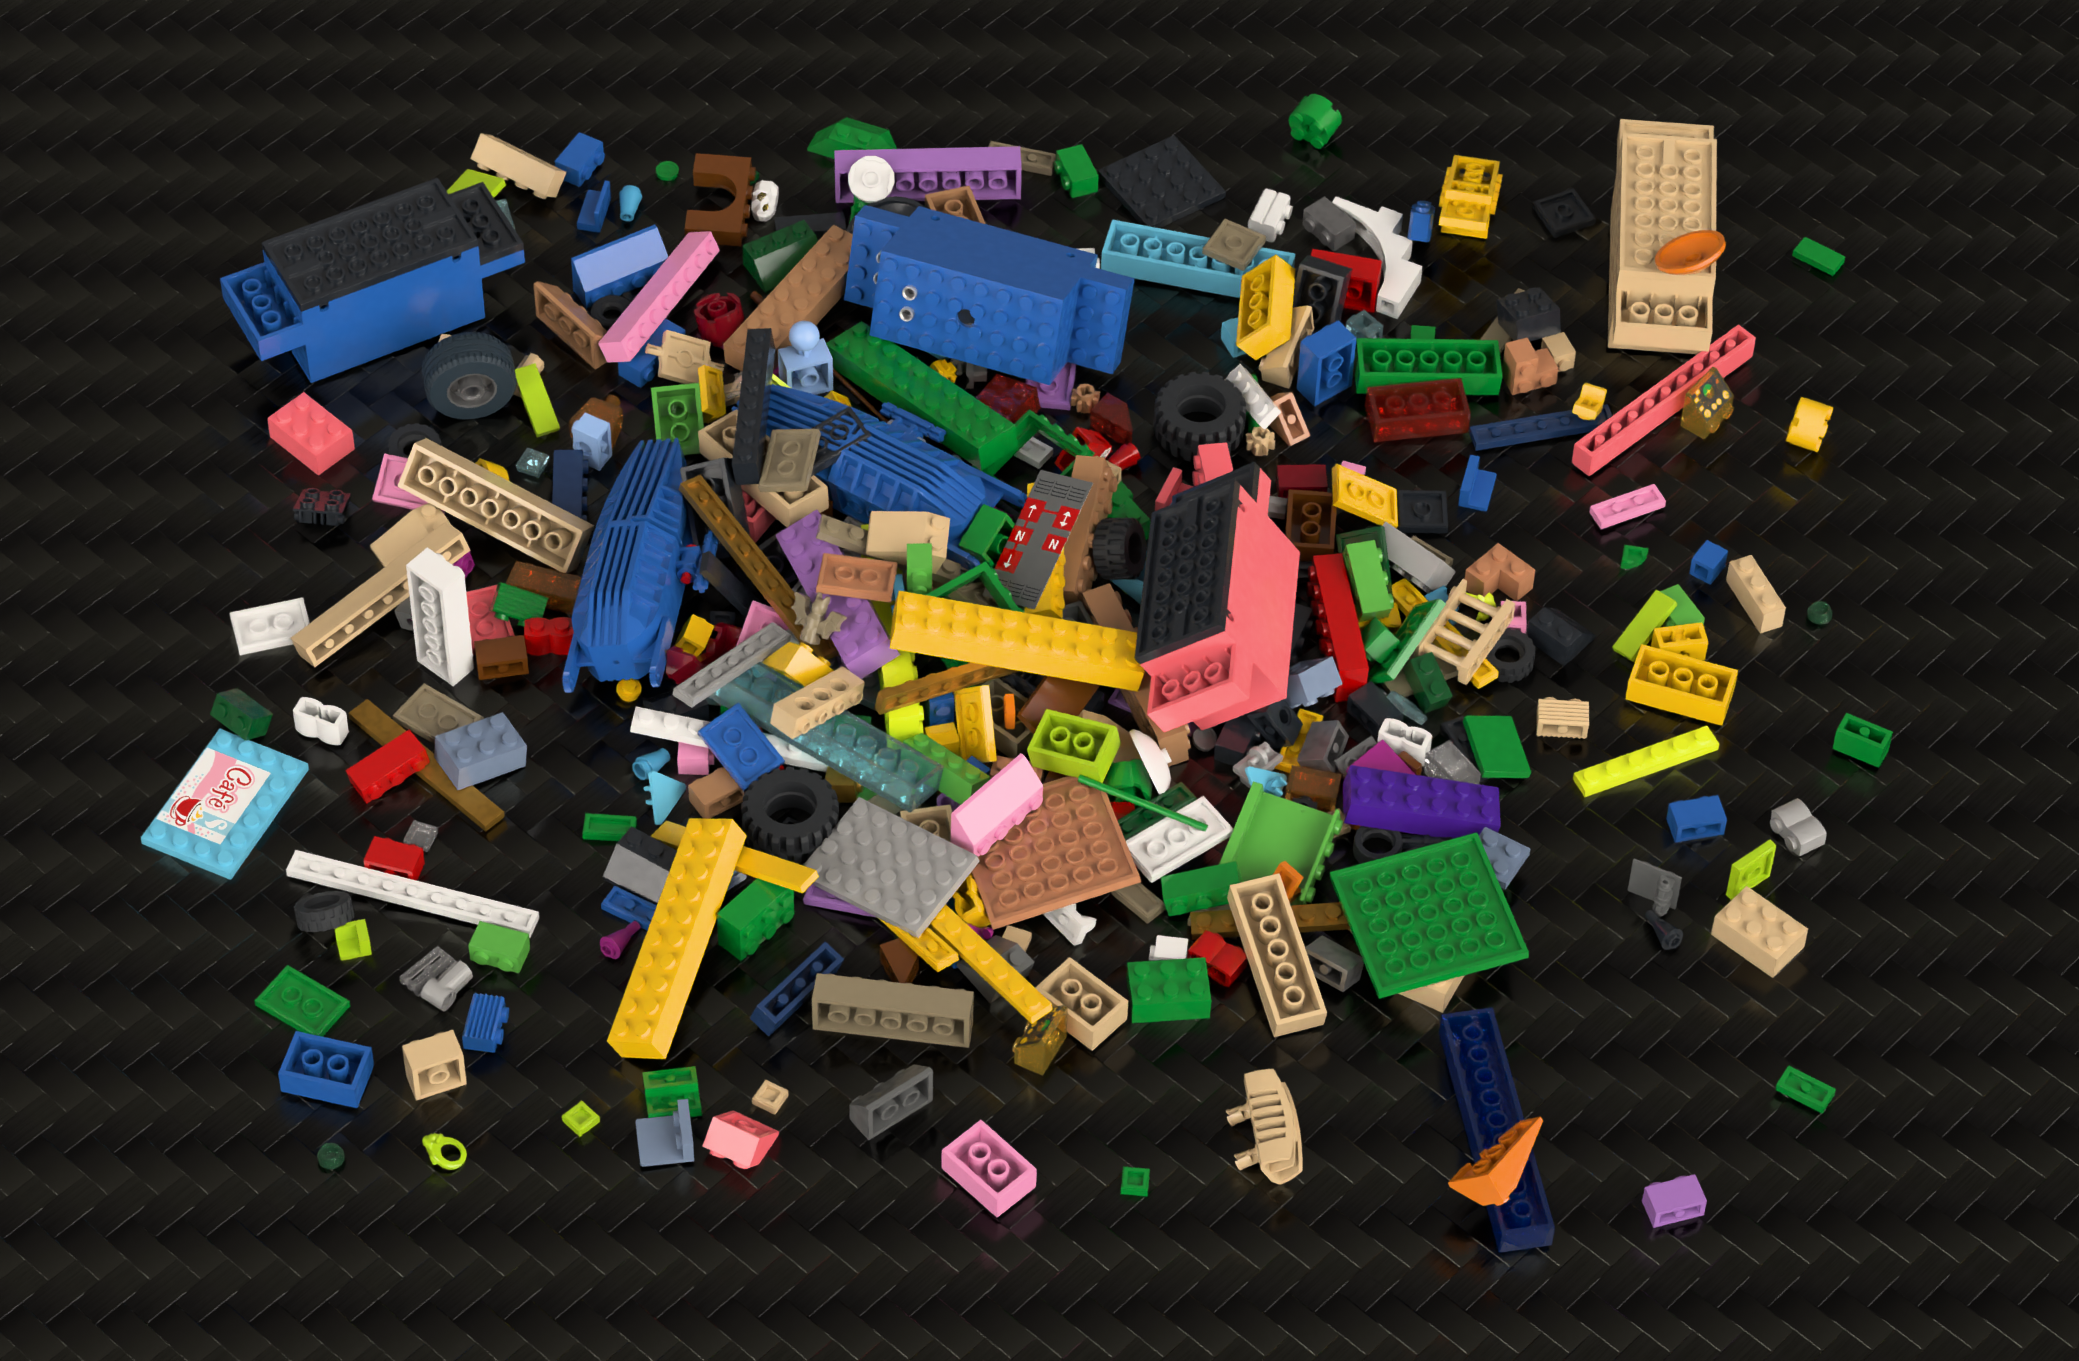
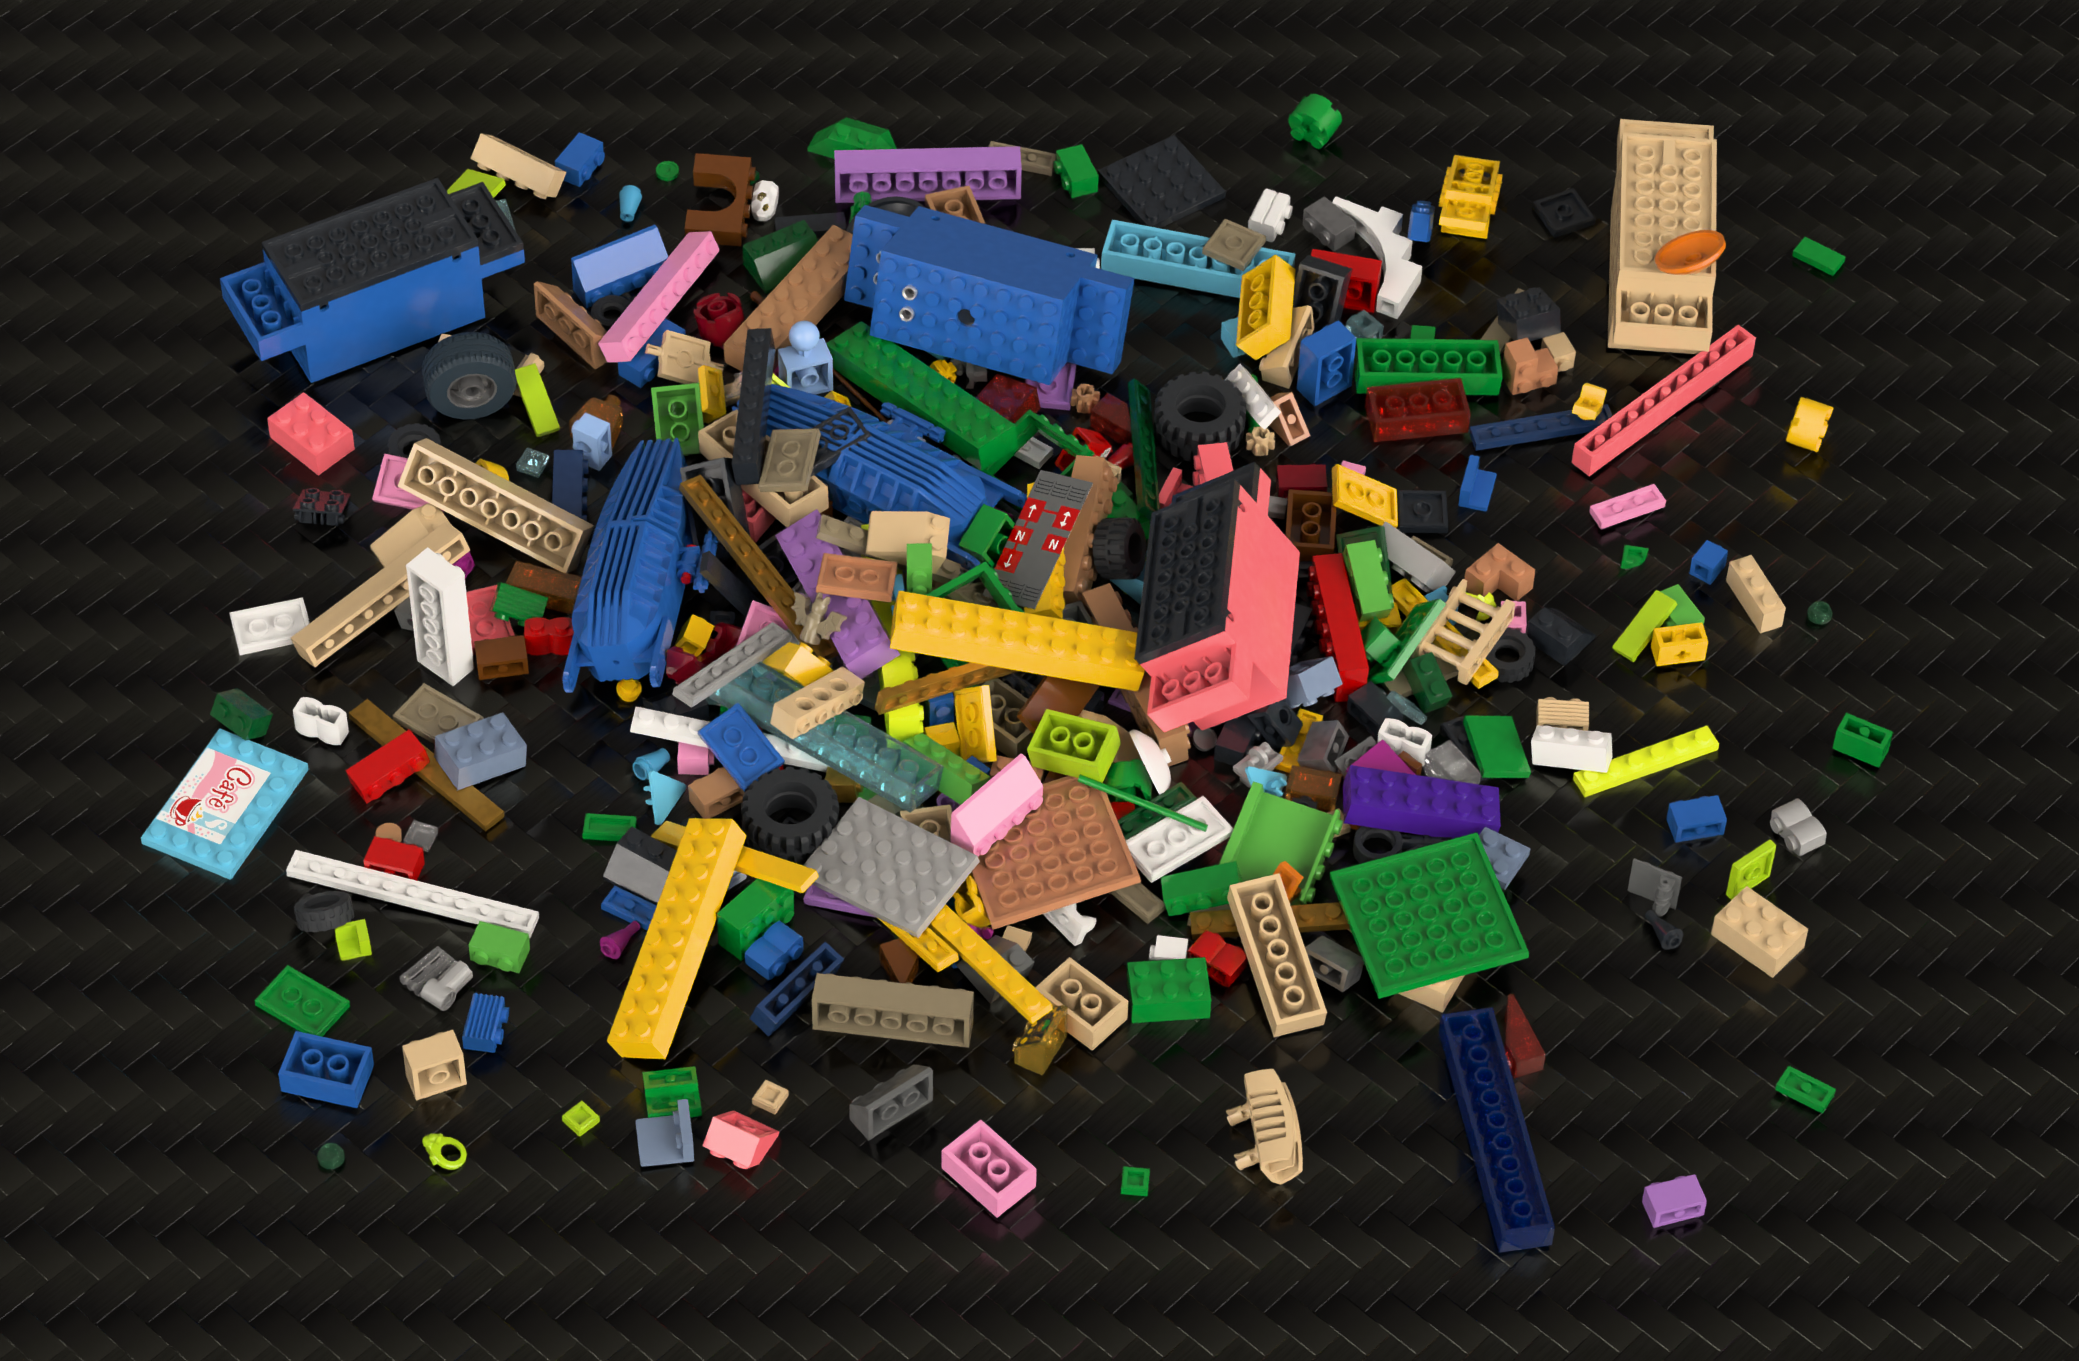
(389, 830): none -> medium nougat tile
(594, 209): blue panel -> none
(774, 950): none -> blue brick
(871, 179): white tile -> none
(1009, 711): orange tile -> none
(1143, 448): none -> dark green tile
(1500, 1166): orange wedge -> none
(1520, 1042): none -> clear red slope
(1571, 748): none -> white brick
(1681, 684): yellow brick -> none
(1707, 404): clear yellow slope -> none

